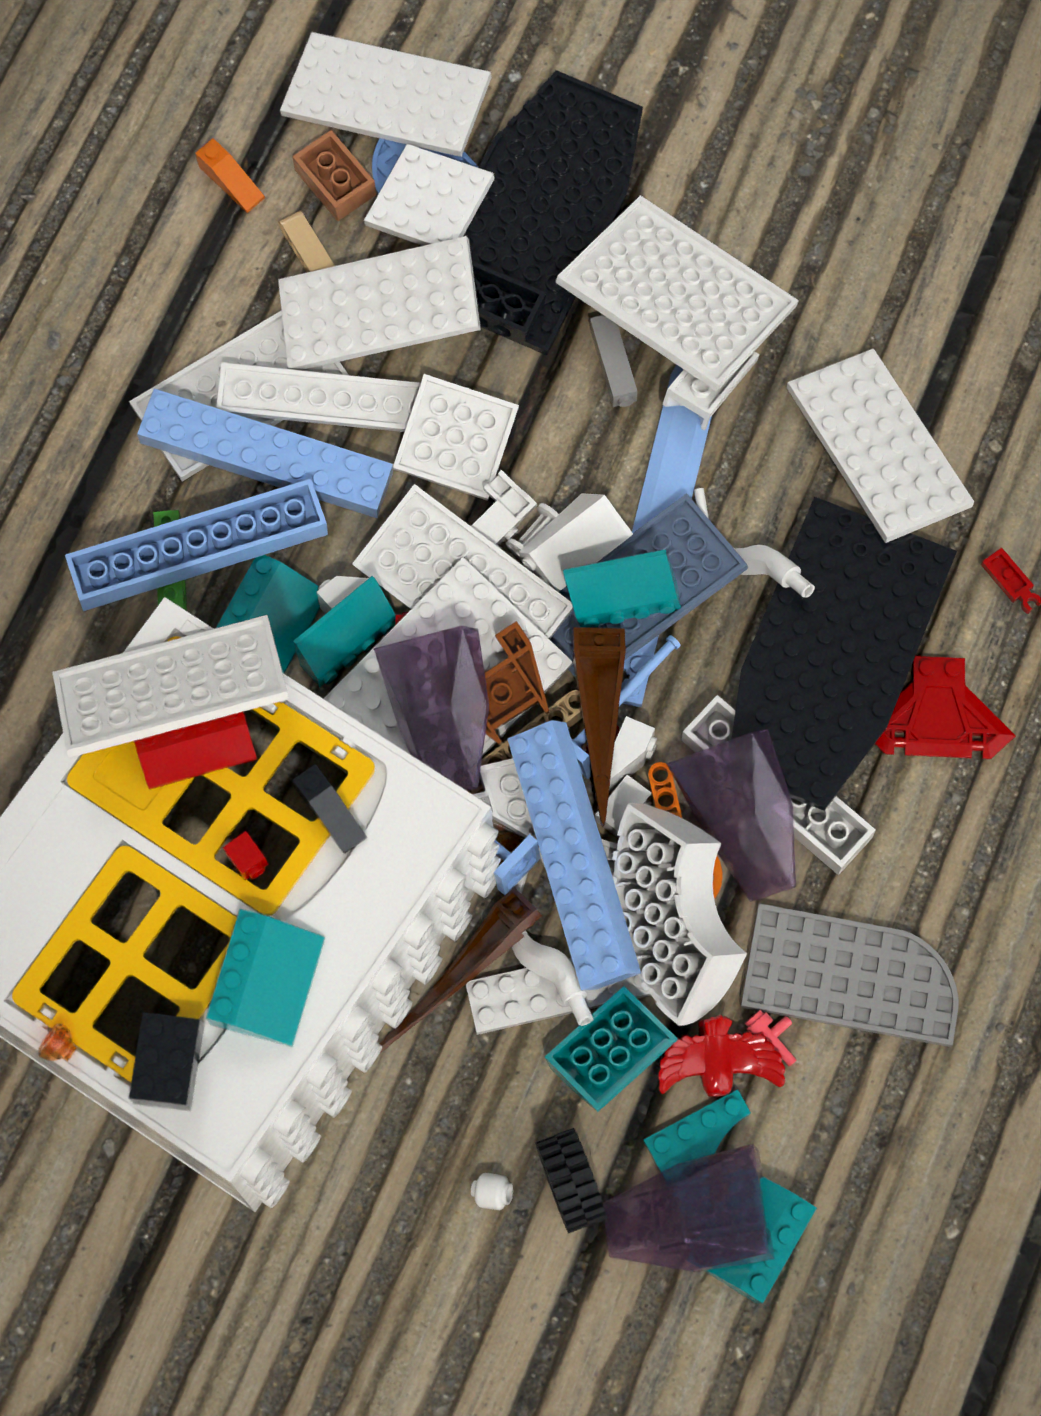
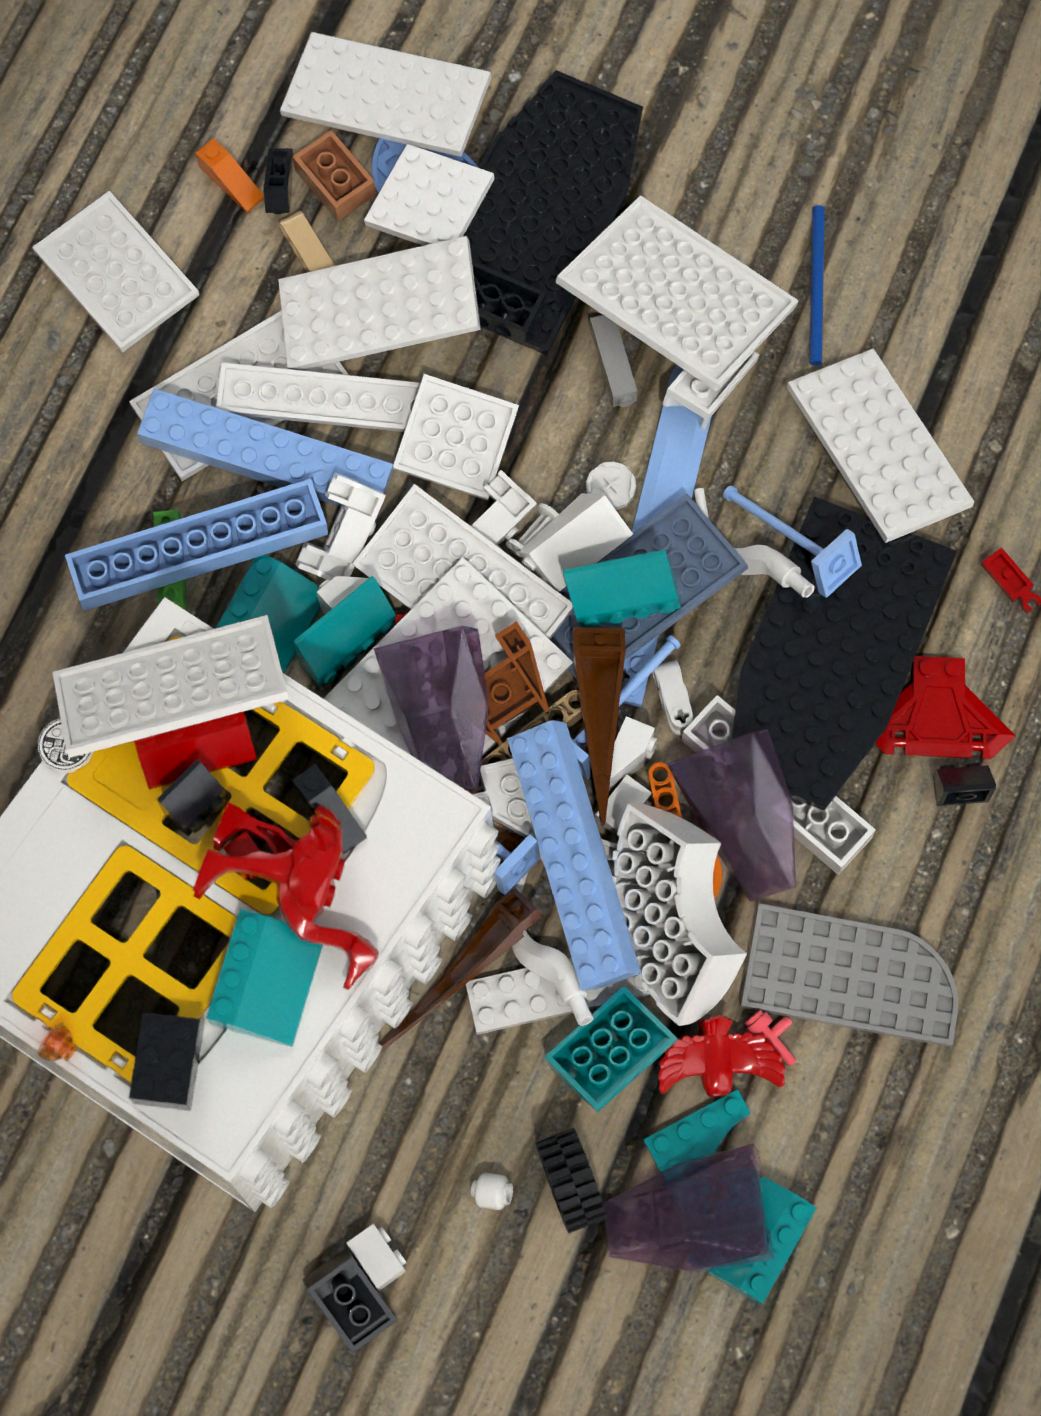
(53, 750): none -> tile
(116, 271): none -> white plate
(192, 798): none -> black slope
(278, 180): none -> black slope
(302, 875): none -> red animal
(348, 532): none -> white bracket
(349, 1300): none -> black slope
(376, 1256): none -> white brick
(614, 482): none -> white tile
(673, 695): none -> white piece
(817, 277): none -> blue piece
(830, 565): none -> light blue tile
(963, 784): none -> black slope

